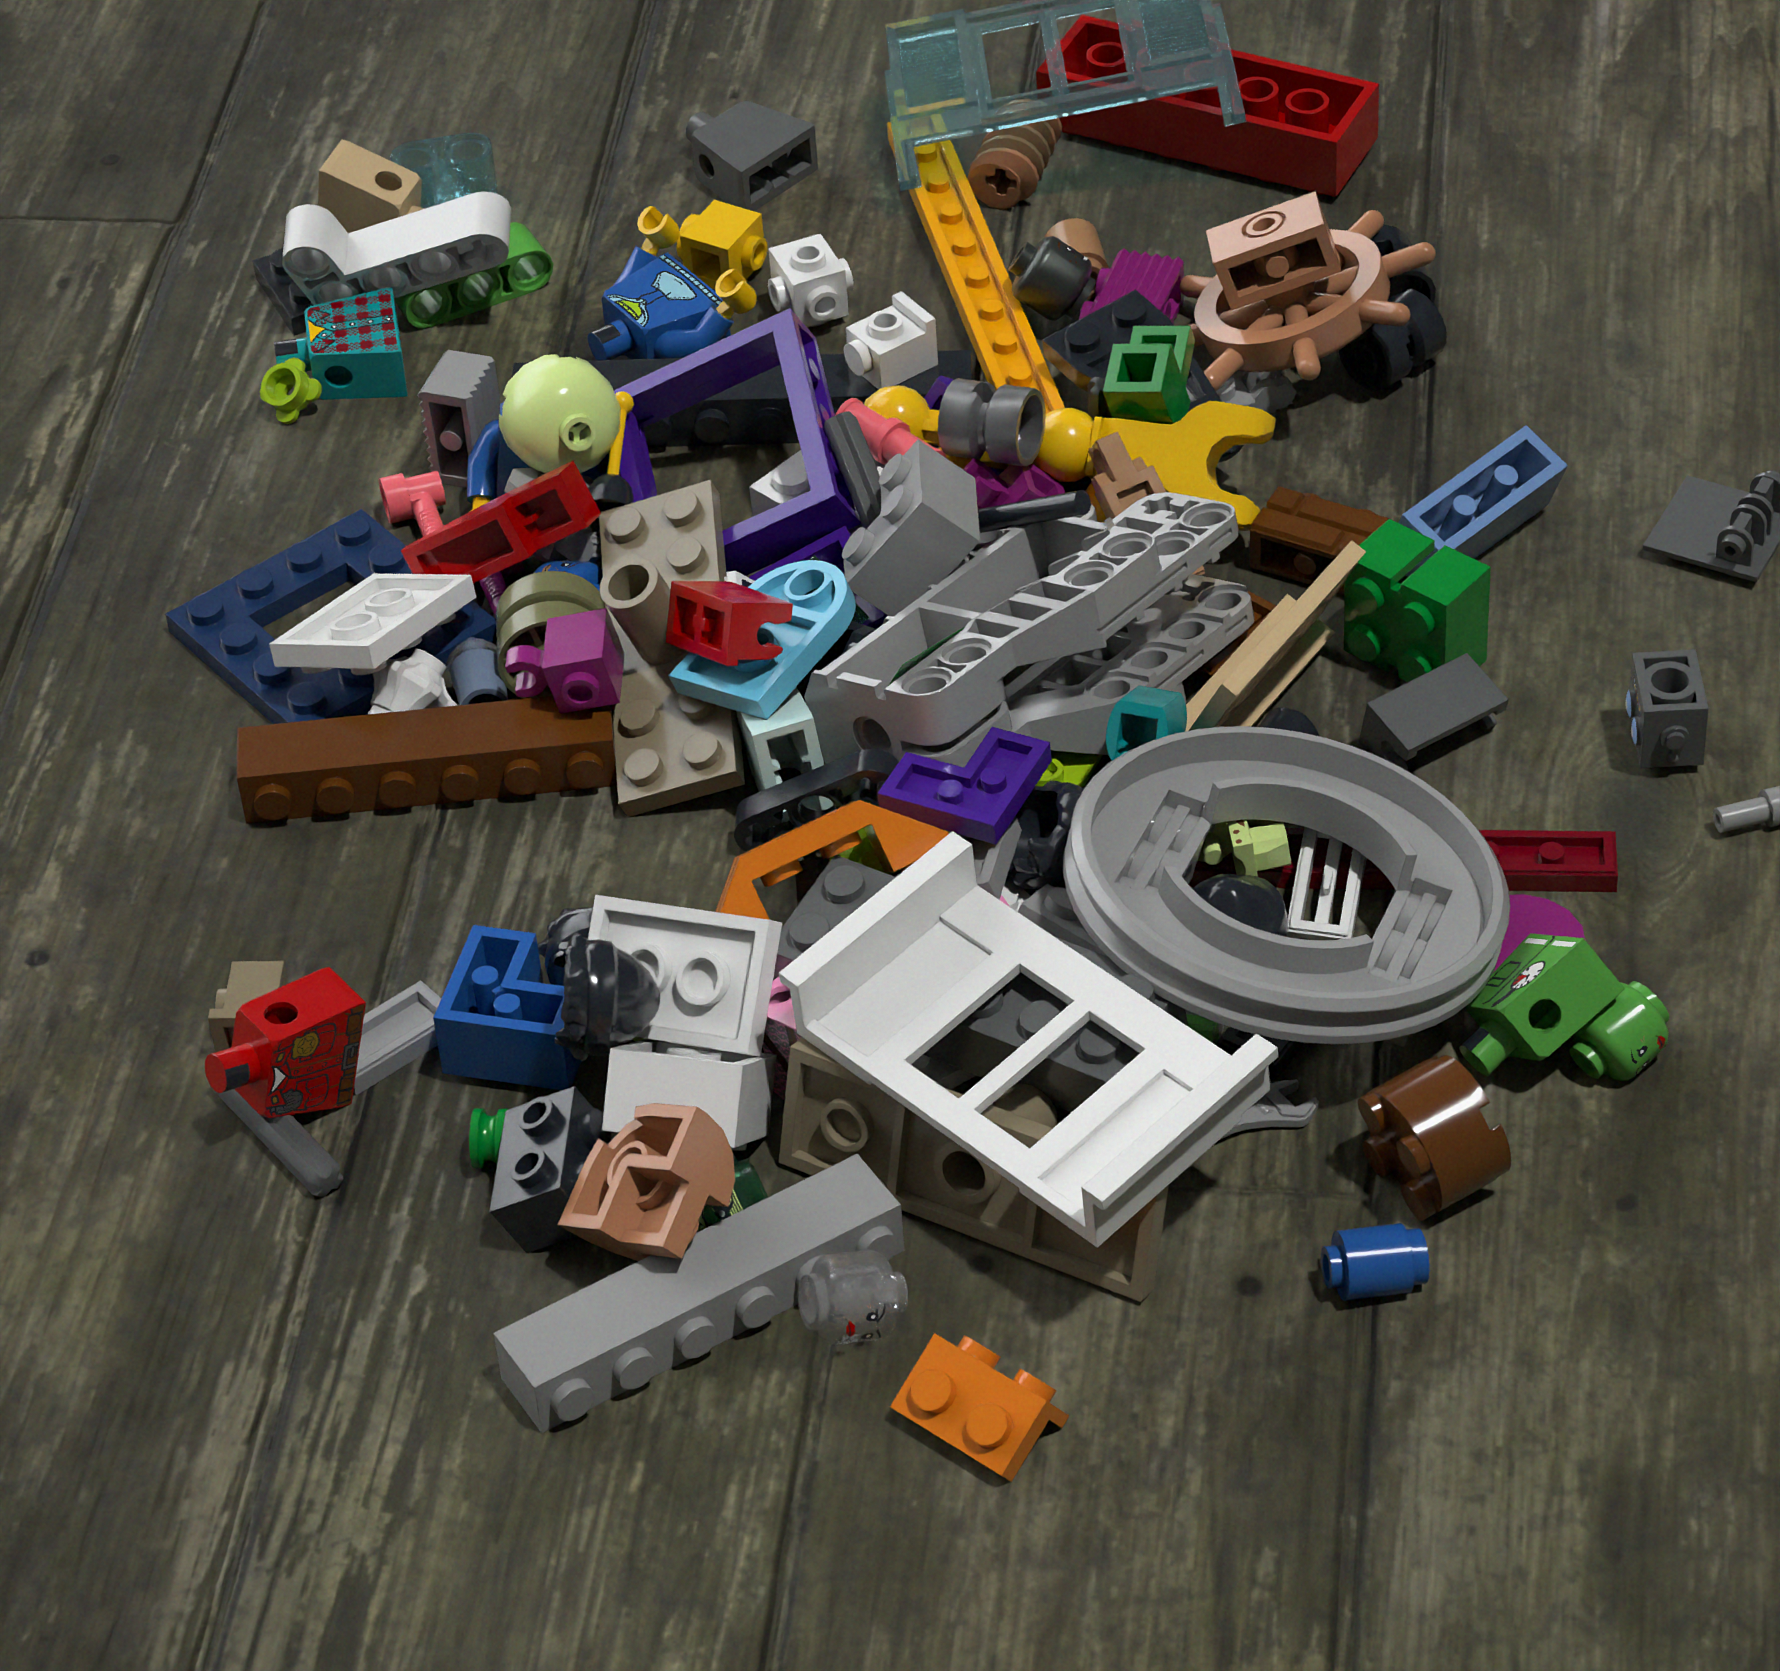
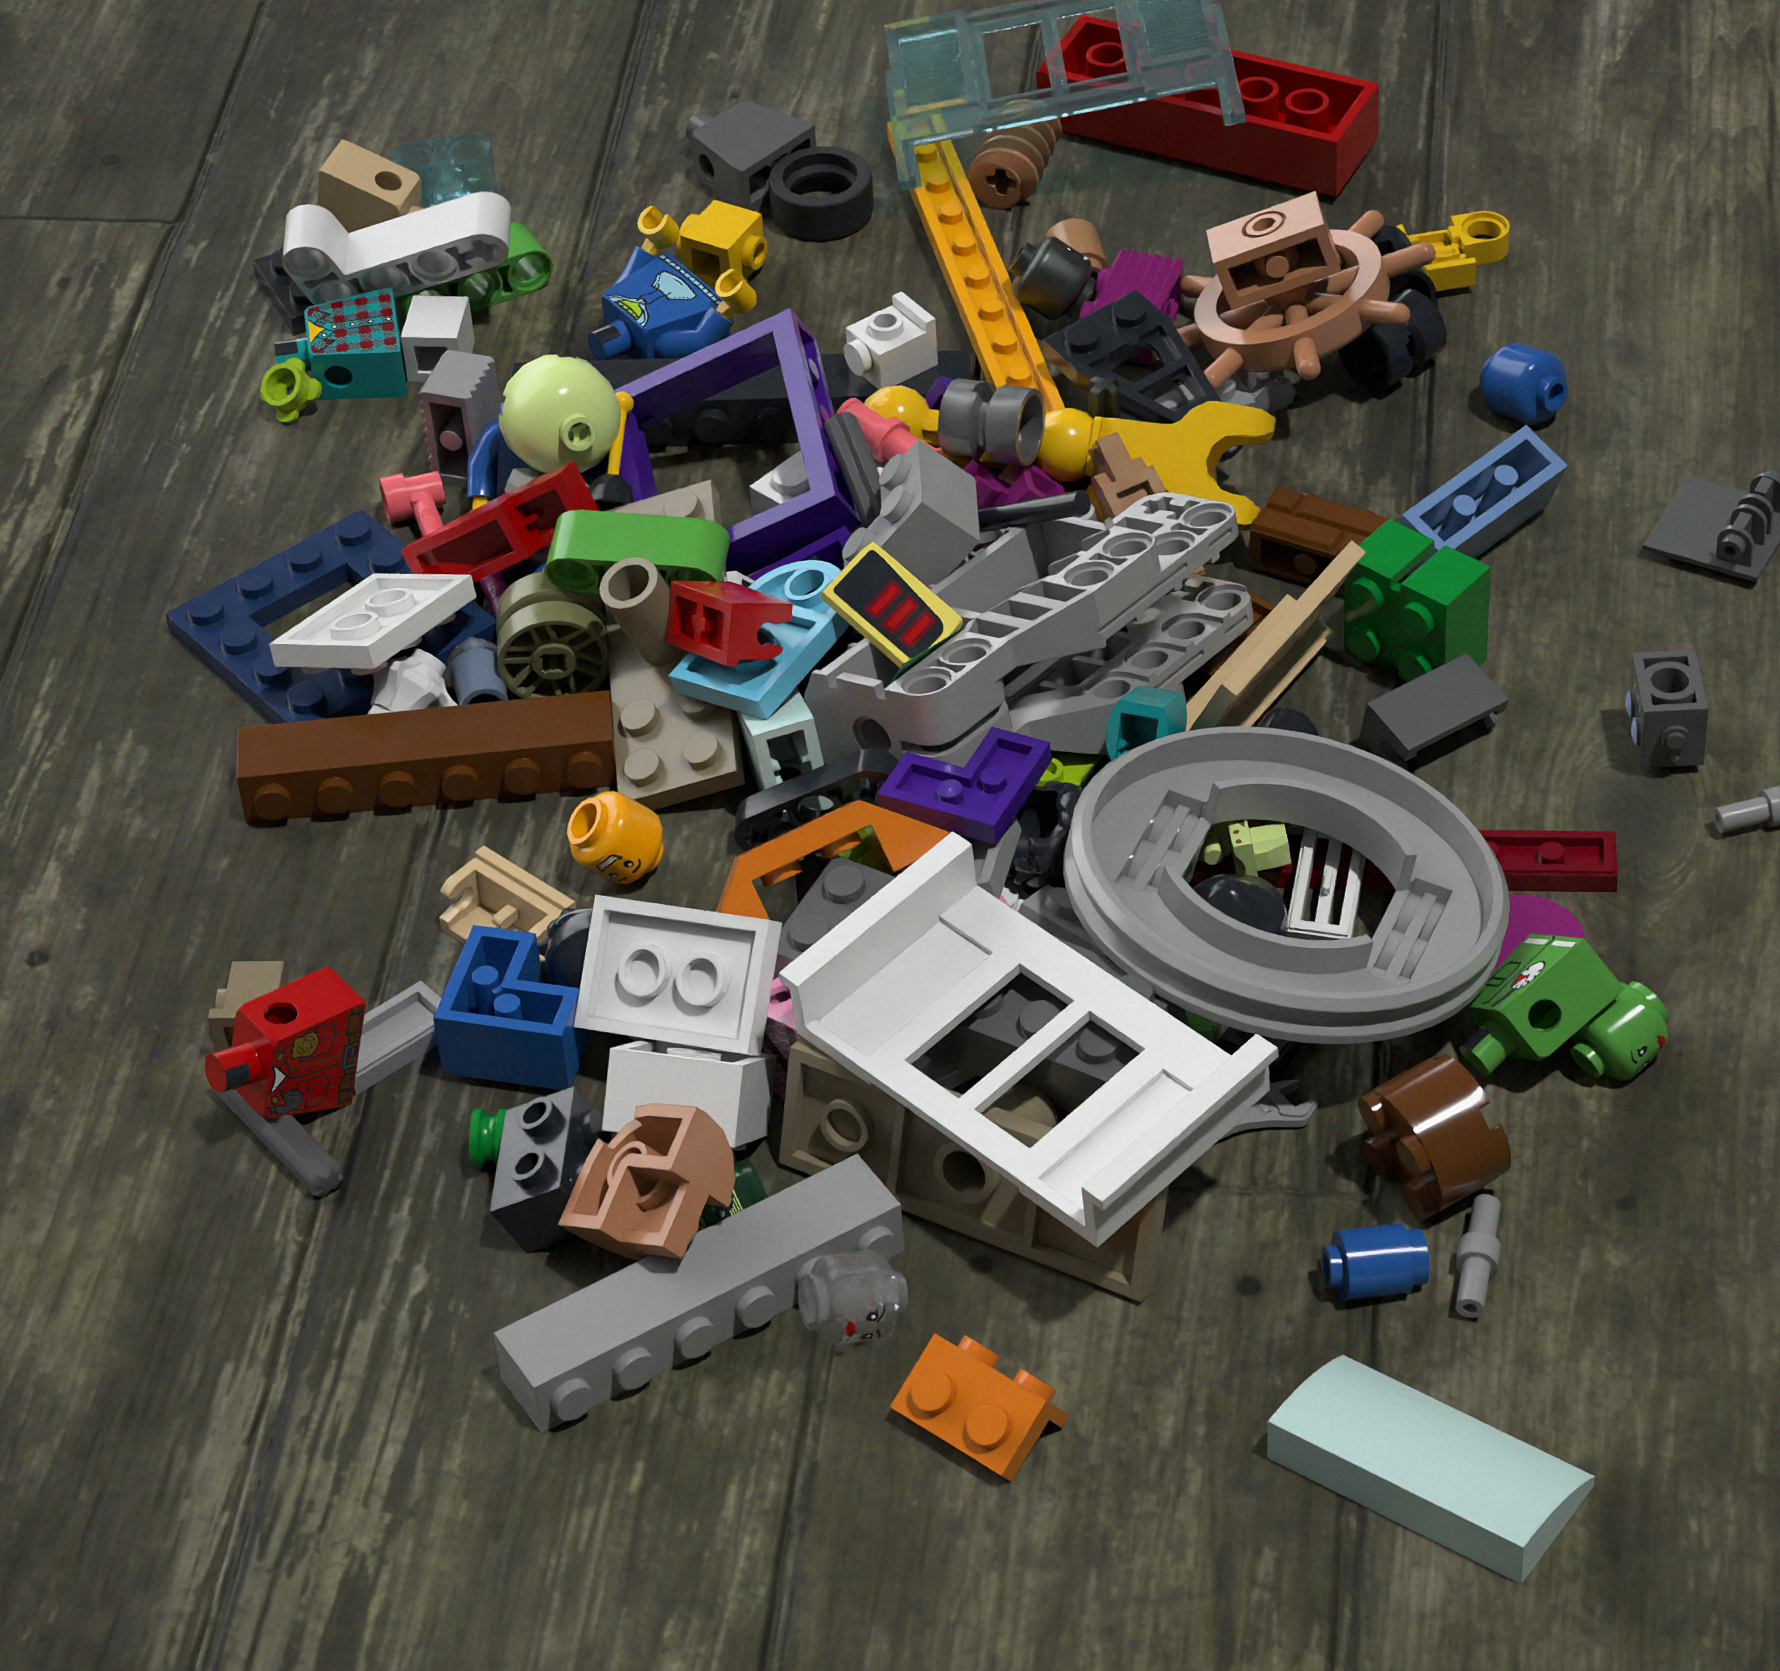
(432, 329): none -> white brick
(500, 897): none -> tan hinge
(578, 662): magenta brick -> none
(593, 541): none -> bright green beam
(605, 996): black hair -> none
(615, 837): none -> light orange head
(809, 280): white brick -> none
(826, 216): none -> black tyre
(890, 605): none -> slope
(1150, 375): green brick -> none
(1427, 1466): none -> light aqua slope
(1461, 253): none -> yellow piece
(1478, 1256): none -> light grey bar
(1524, 384): none -> blue head

